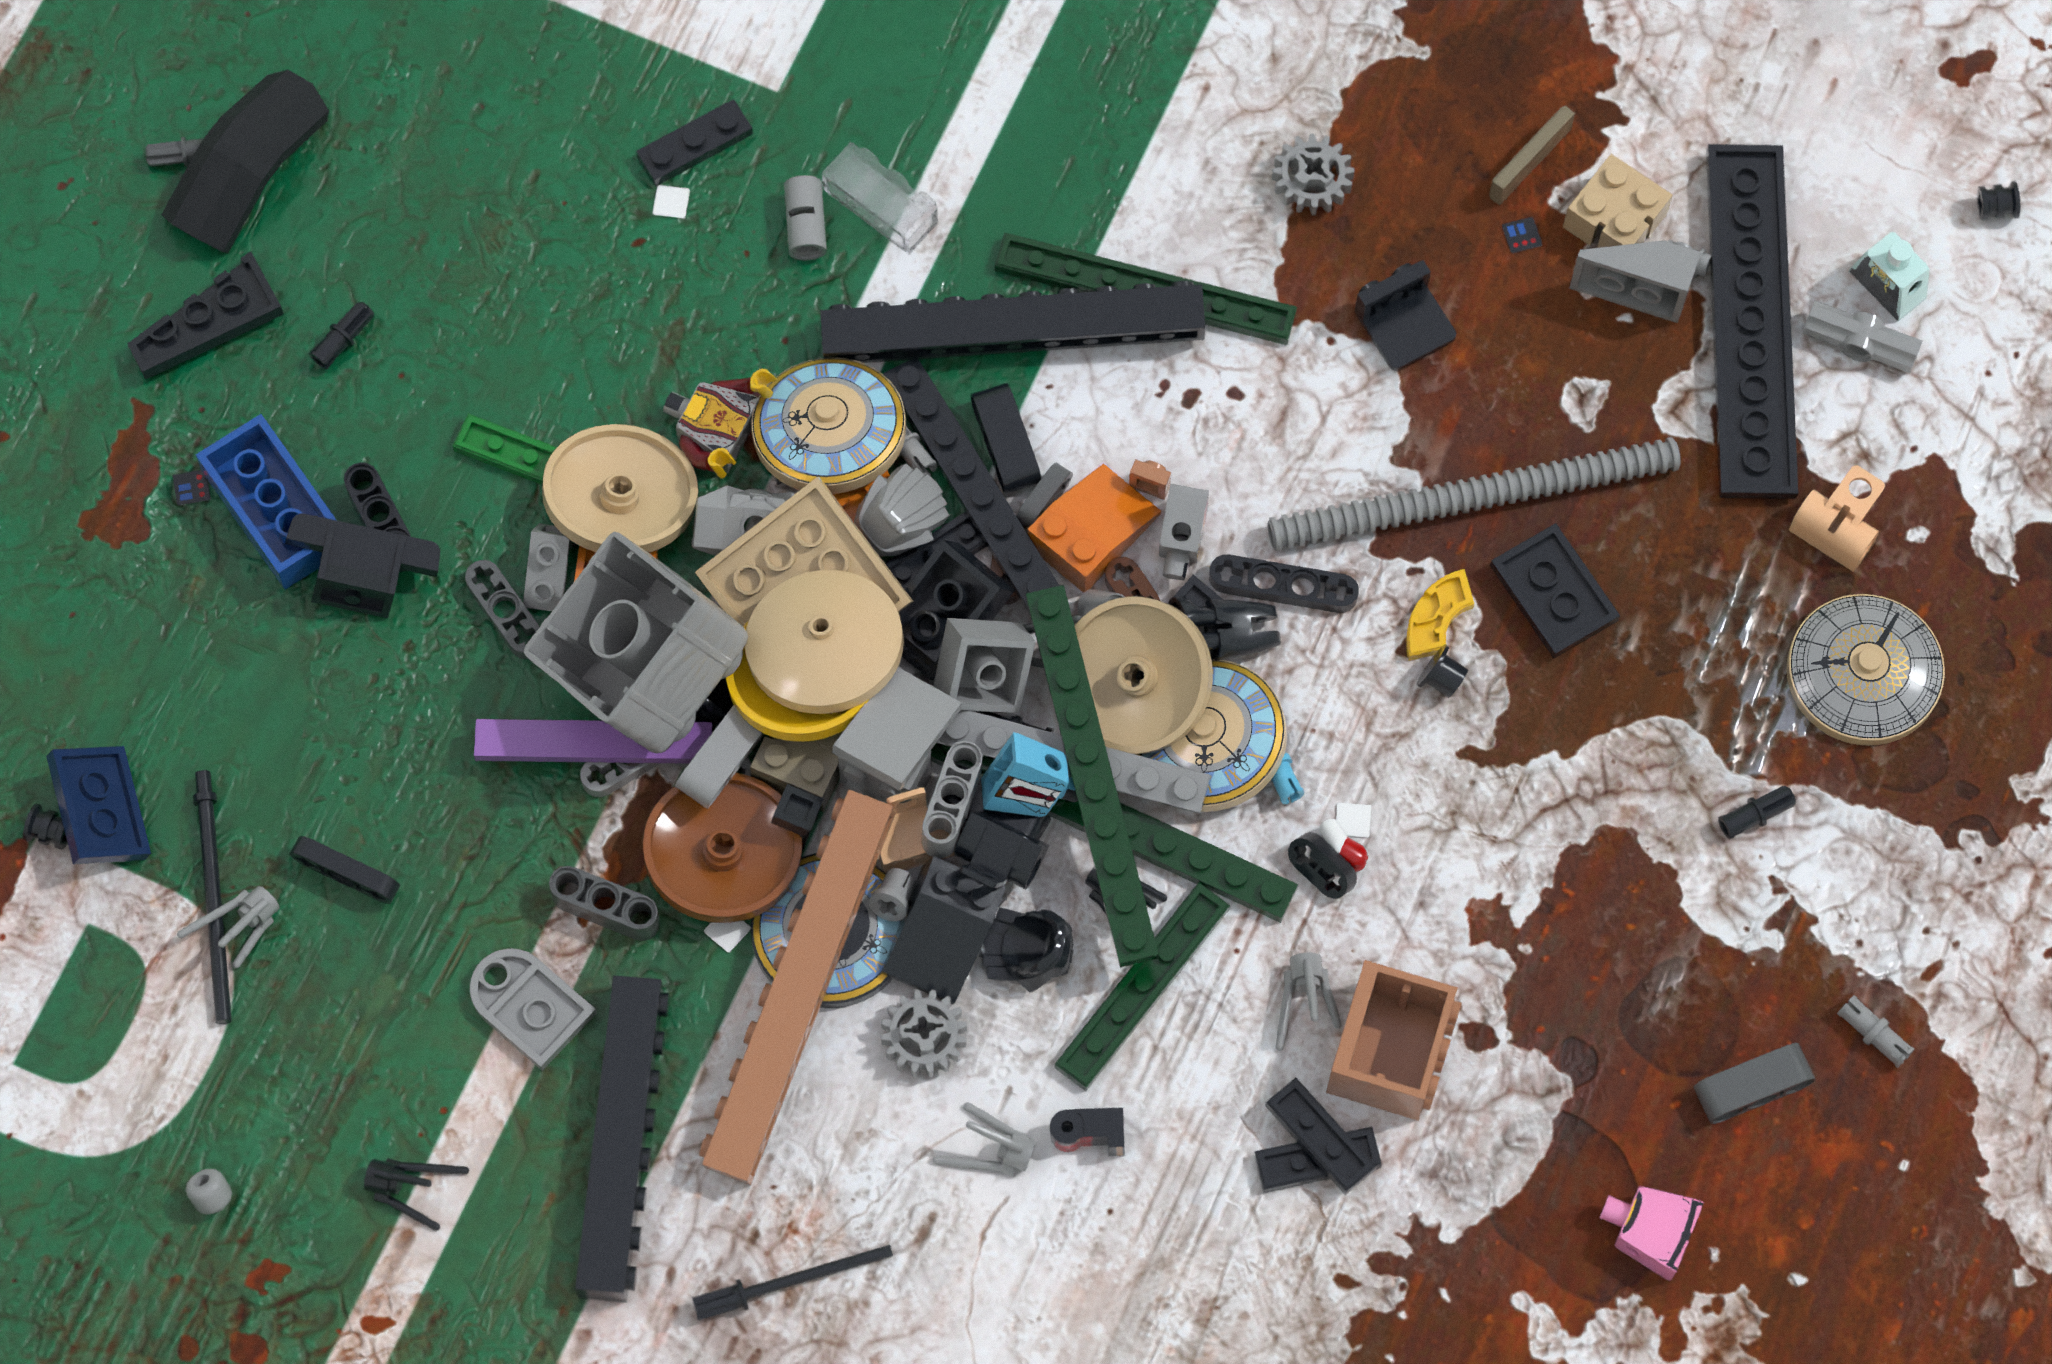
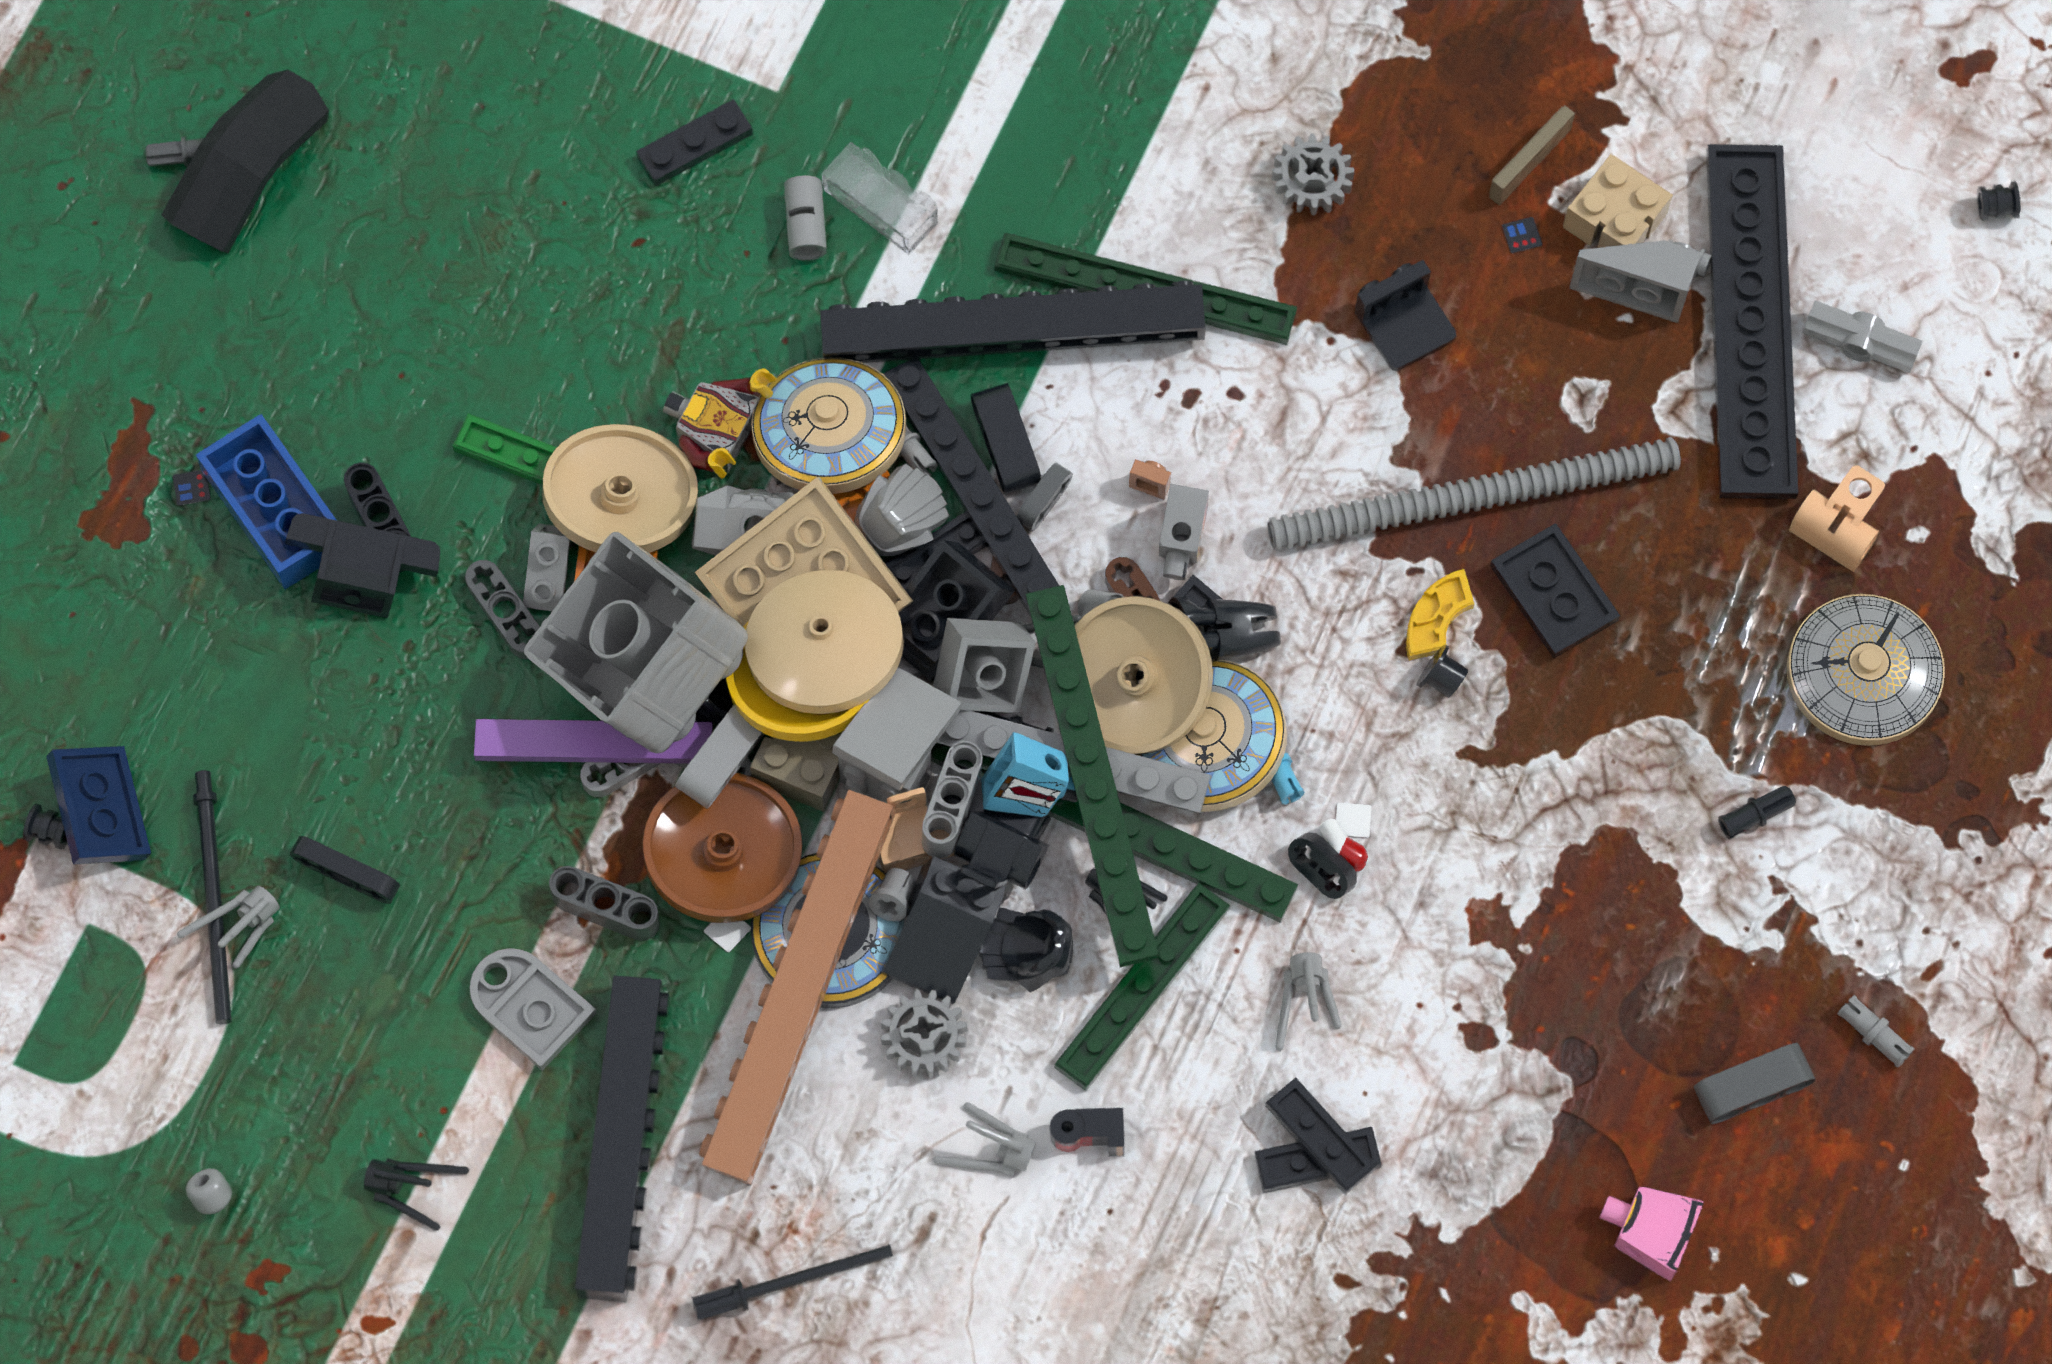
(220, 313): black wing -> none
(341, 335): black axle -> none
(671, 201): white sticker -> none
(797, 811): black panel -> none
(1091, 526): orange slope -> none
(1282, 589): black beam -> none
(1394, 1041): nougat container -> none
(1892, 271): light aqua torso -> none

